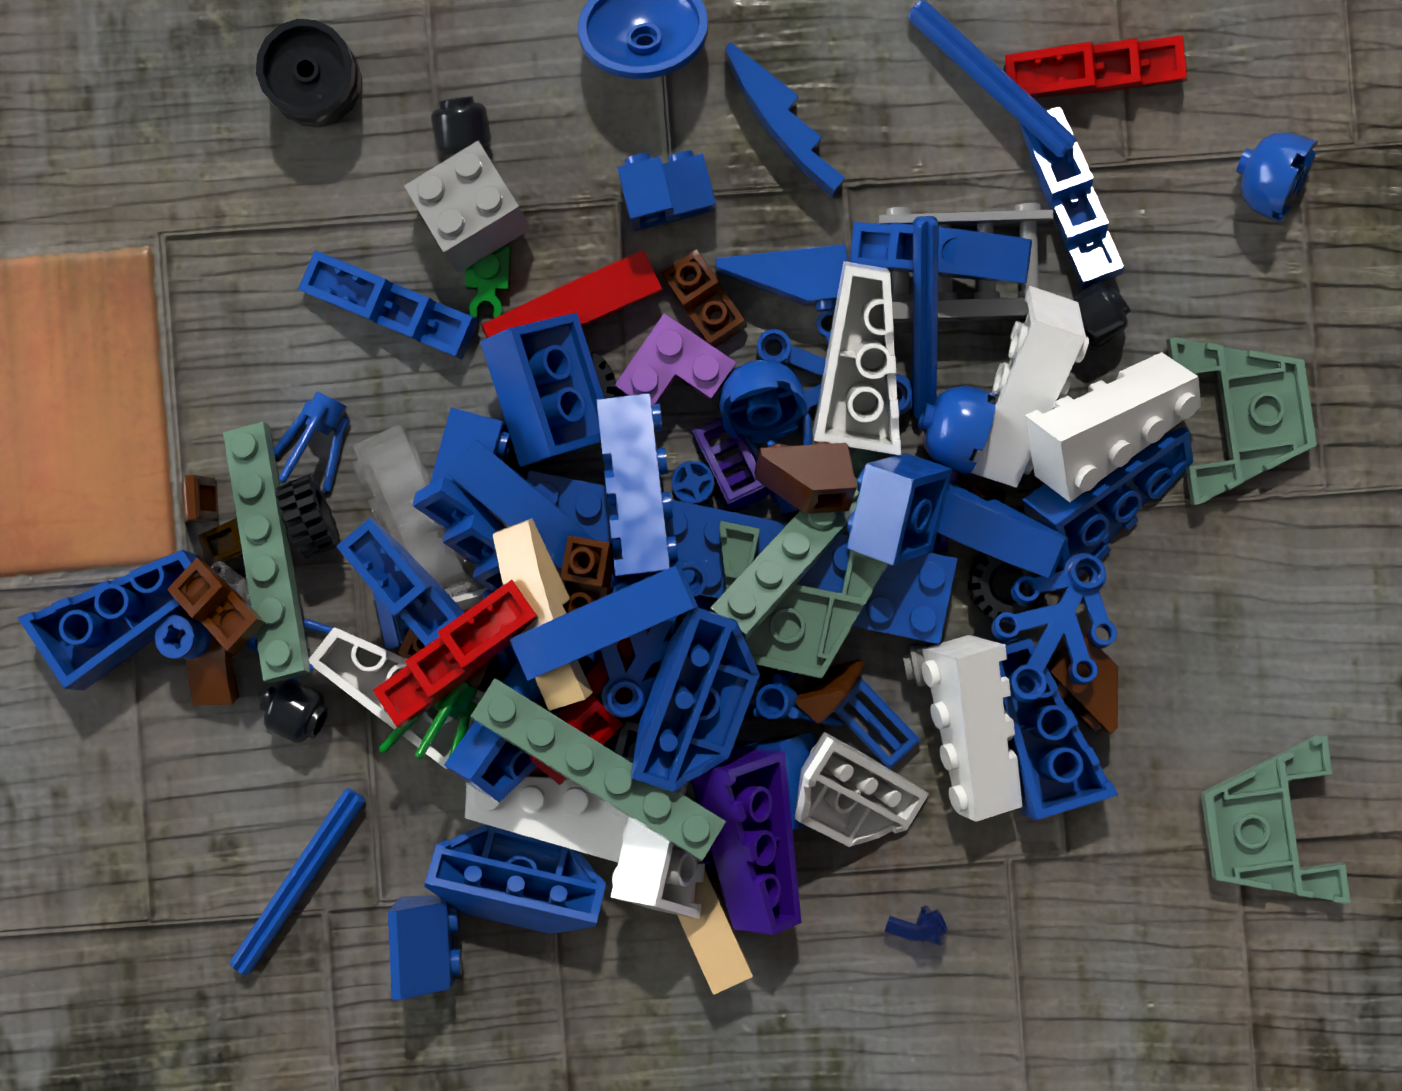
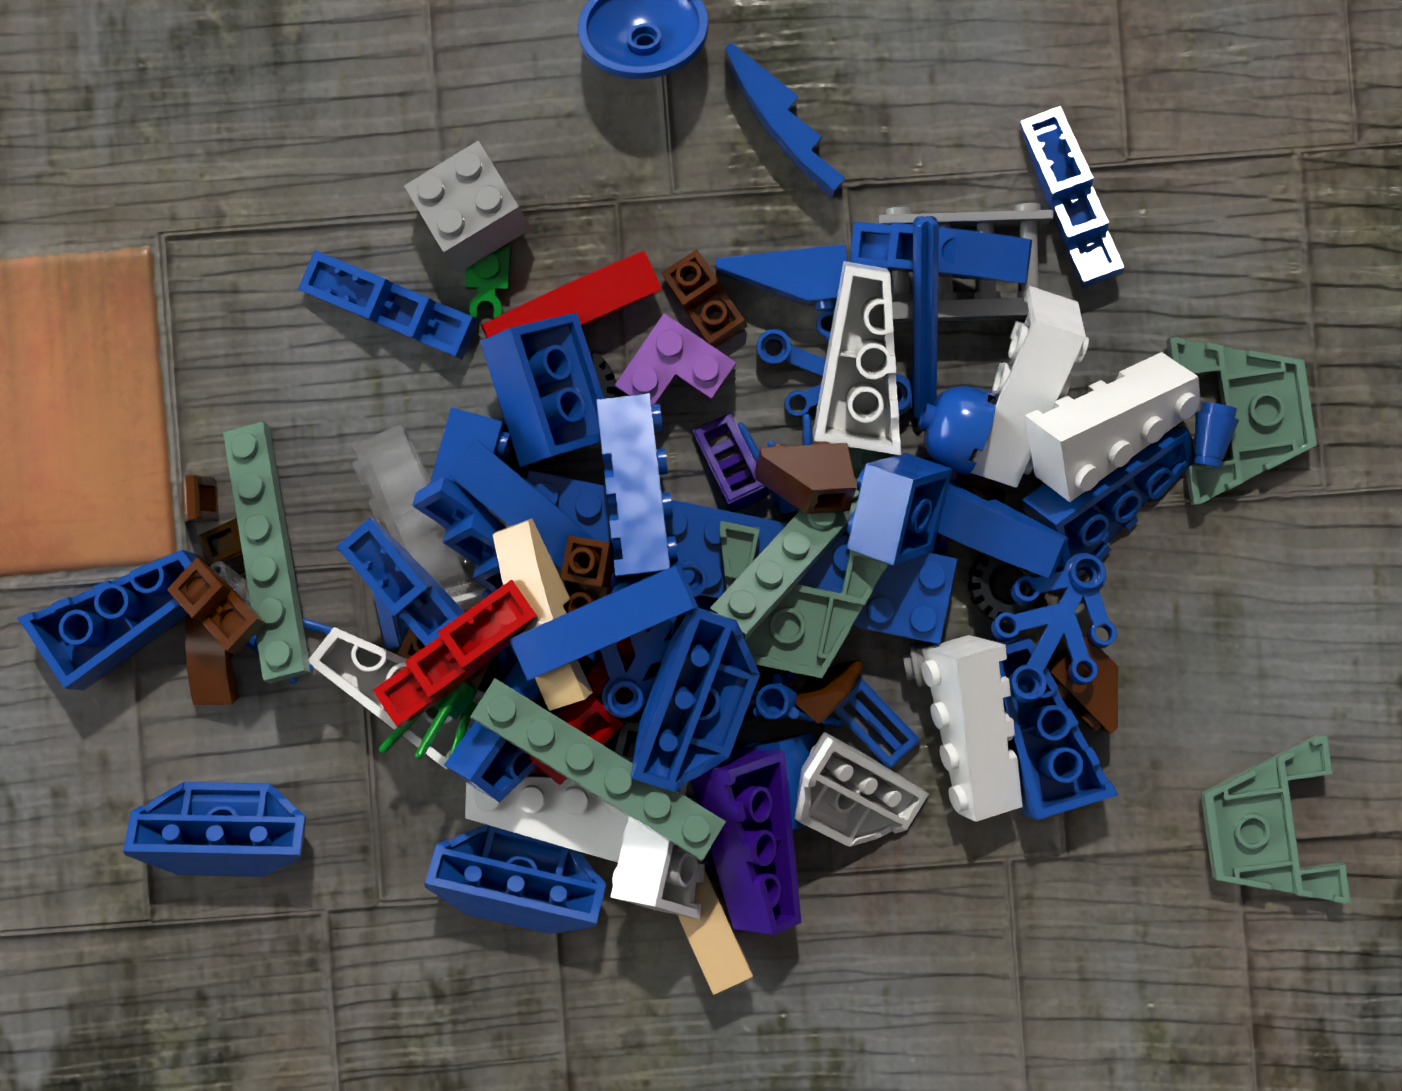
(193, 641): blue wheel -> none
(217, 830): none -> blue wedge
(285, 73): black wheel -> none
(294, 711): black head -> none
(297, 881): blue axle -> none
(308, 516): black tyre -> none
(321, 416): blue plant -> none
(423, 946): blue slope -> none
(460, 124): black head -> none
(665, 191): blue brick -> none
(692, 476): blue wheel -> none
(762, 401): blue cylinder -> none
(928, 927): clear blue plate -> none
(992, 78): blue axle -> none
(1099, 67): red slope -> none
(1102, 313): black head -> none
(1213, 433): none -> blue cone
(1275, 172): blue cylinder -> none

